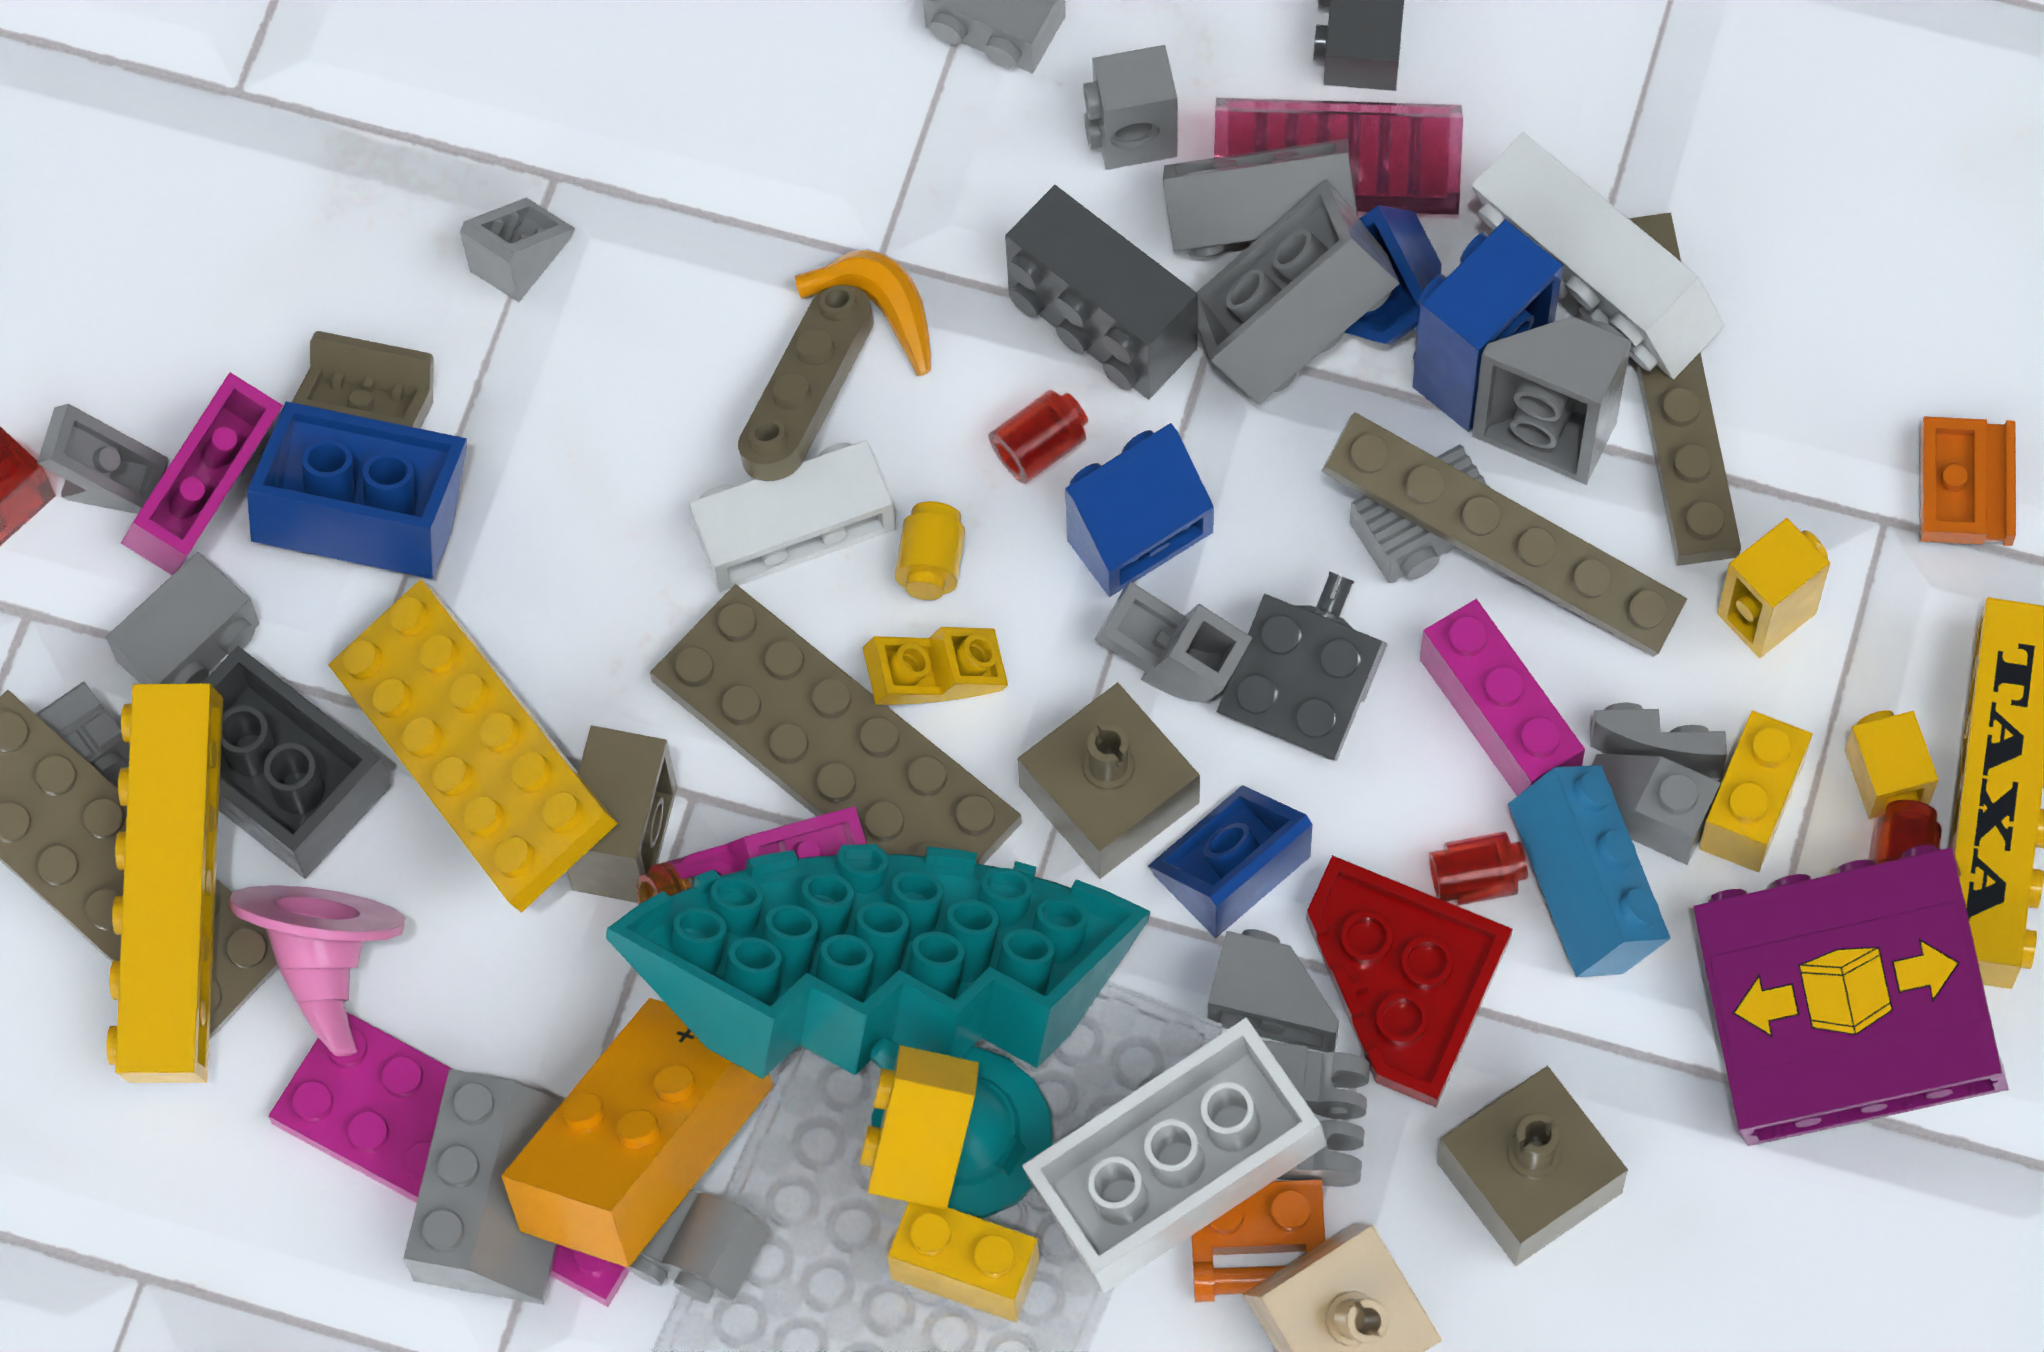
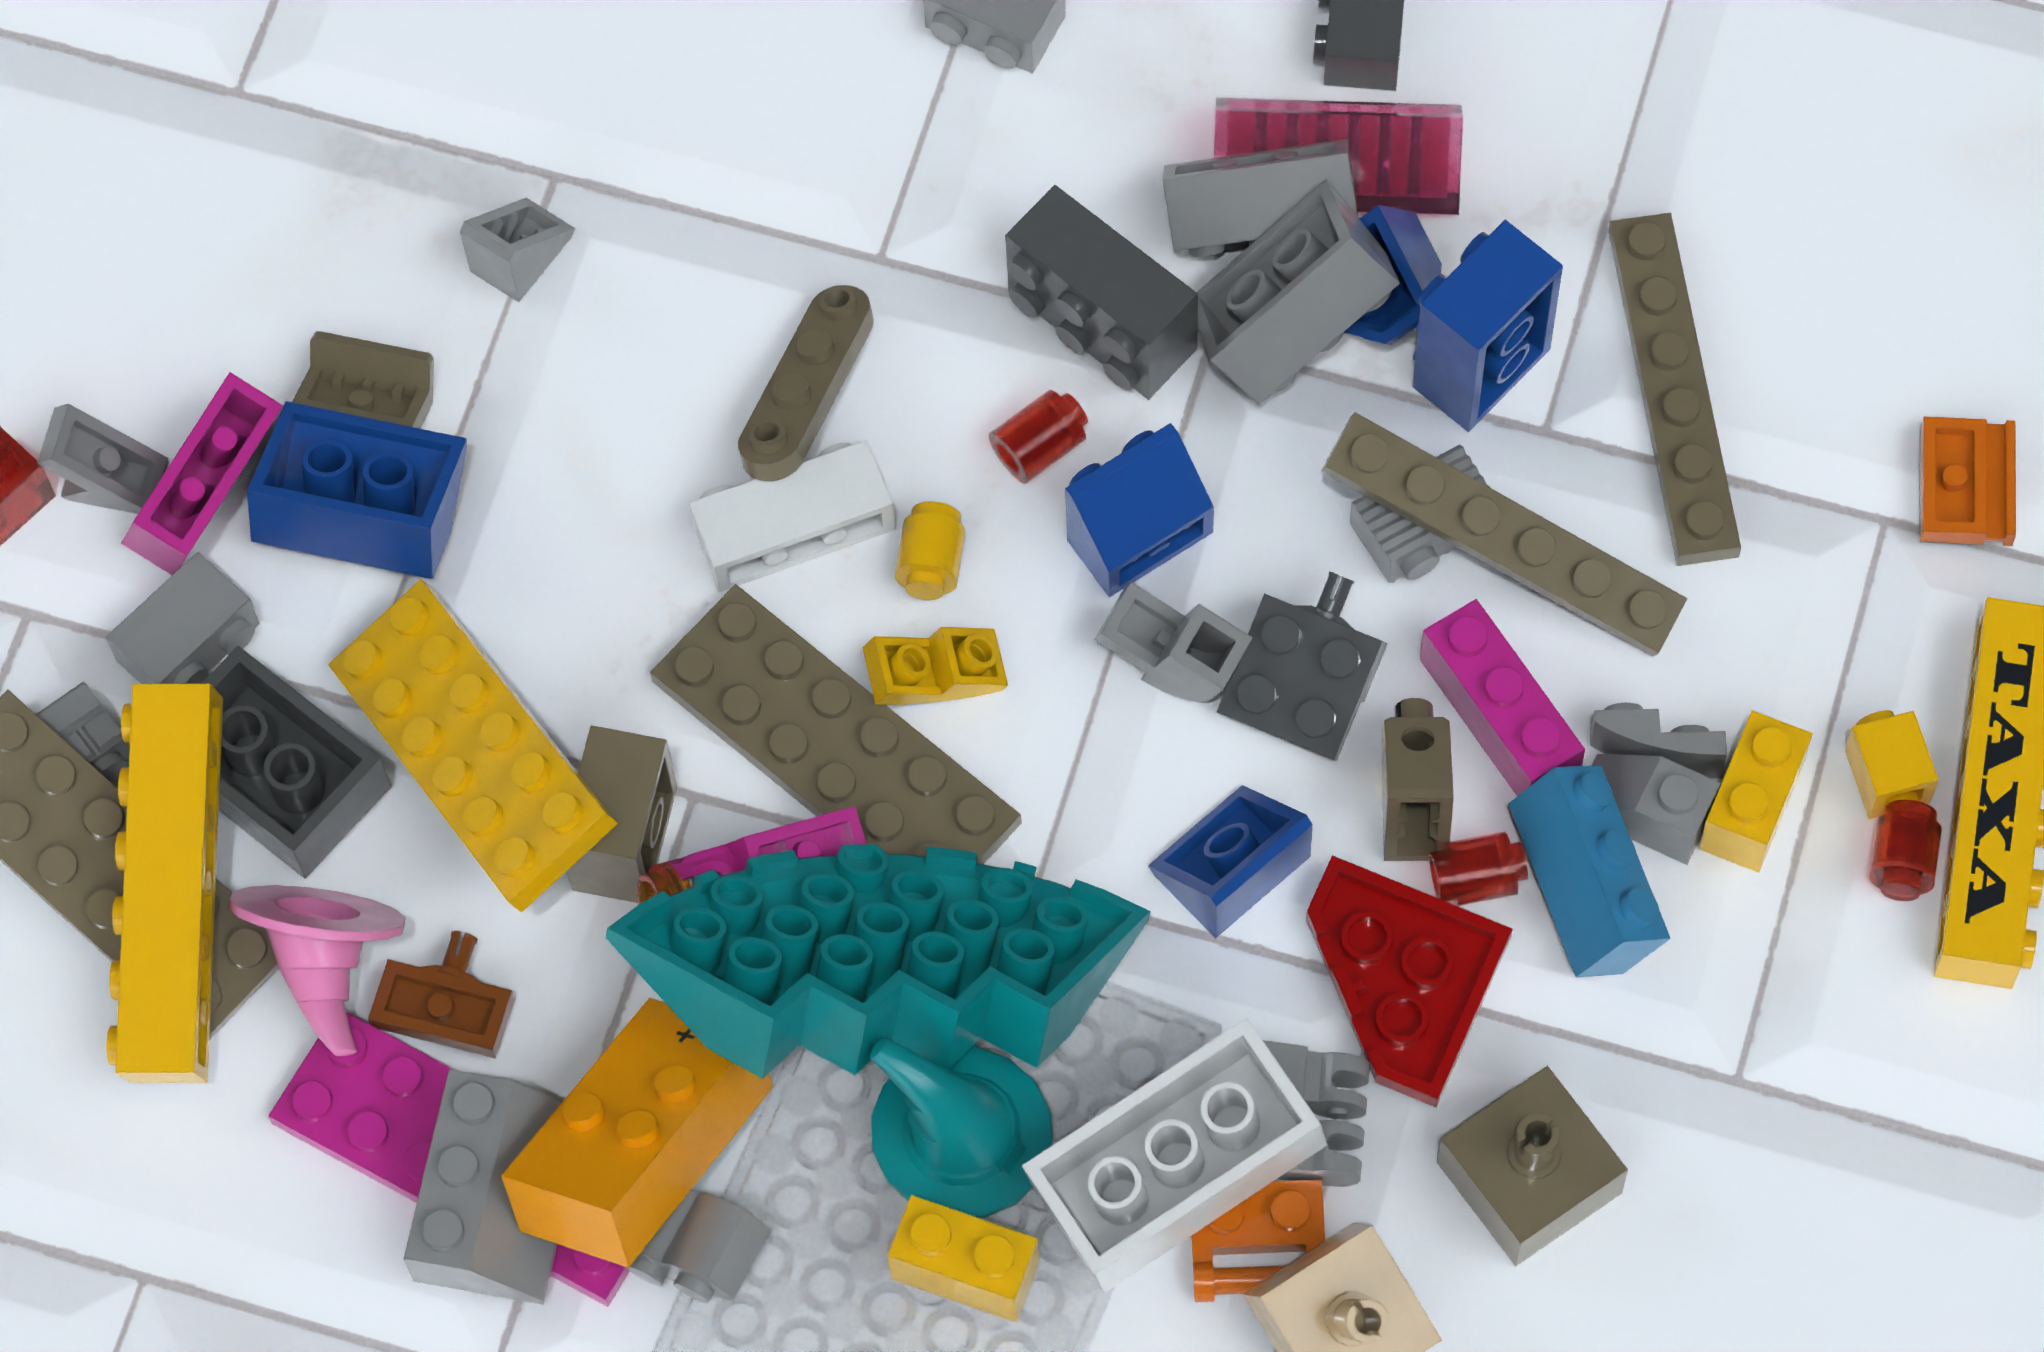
(443, 1002): none -> dark orange plate
(888, 287): light orange piece -> none
(922, 1126): yellow brick -> none
(1109, 780): dark tan brick -> none
(1132, 107): light grey brick -> none
(1273, 990): light grey slope -> none
(1416, 771): none -> dark tan torso
(1553, 394): light grey slope -> none
(1605, 257): white brick -> none
(1774, 586): yellow brick -> none
(1848, 995): magenta panel -> none

